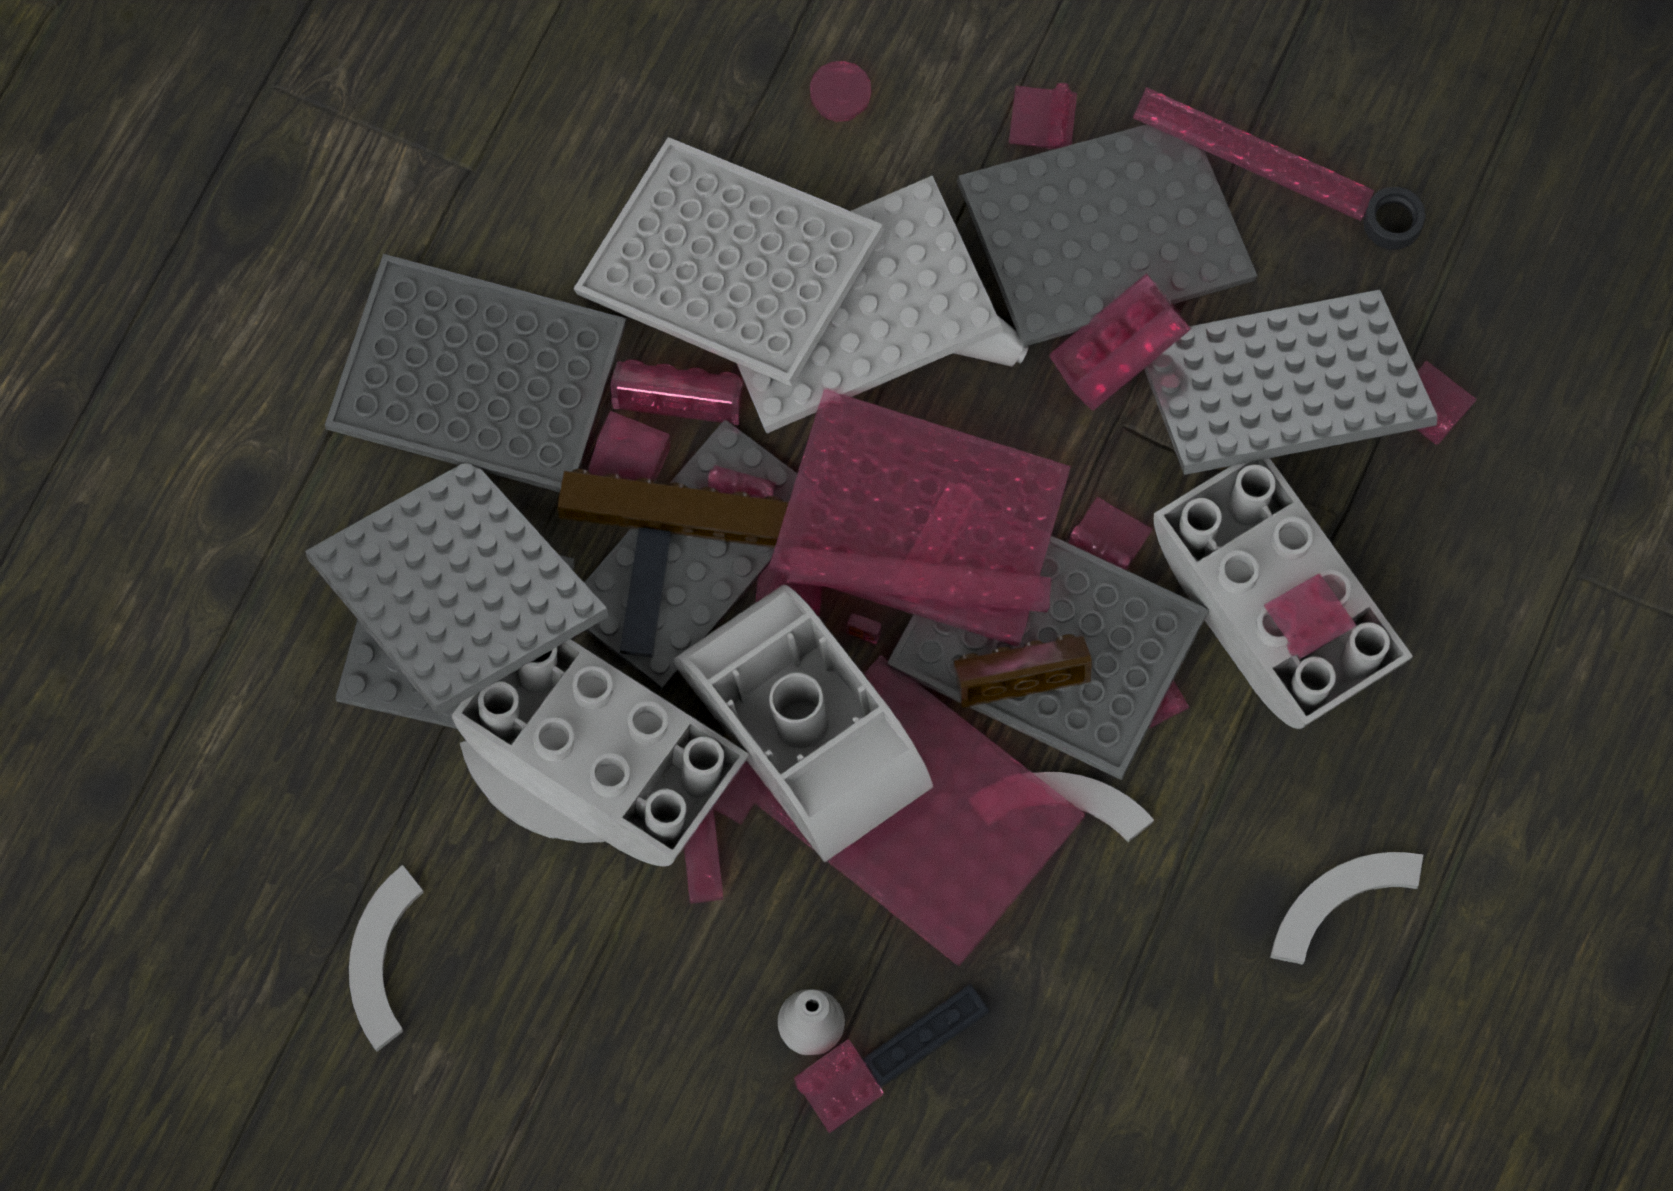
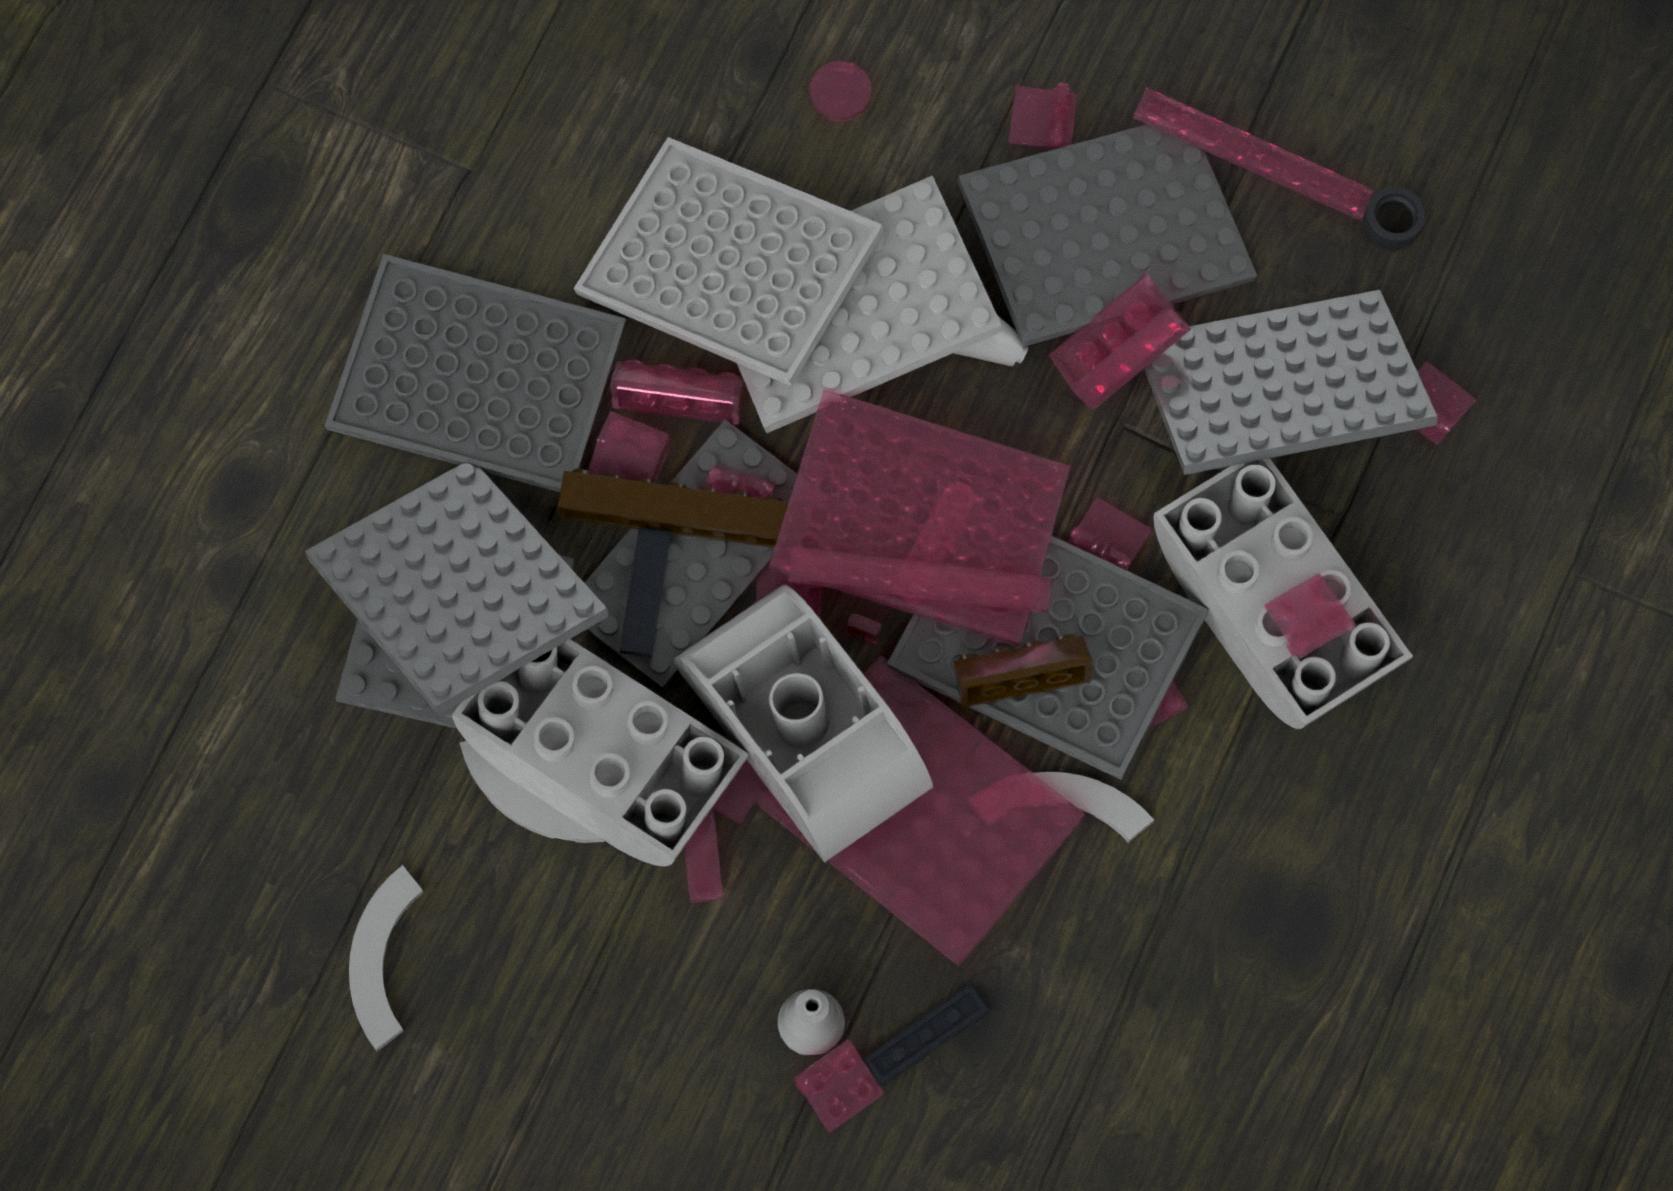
(1336, 887): light grey tile -> none

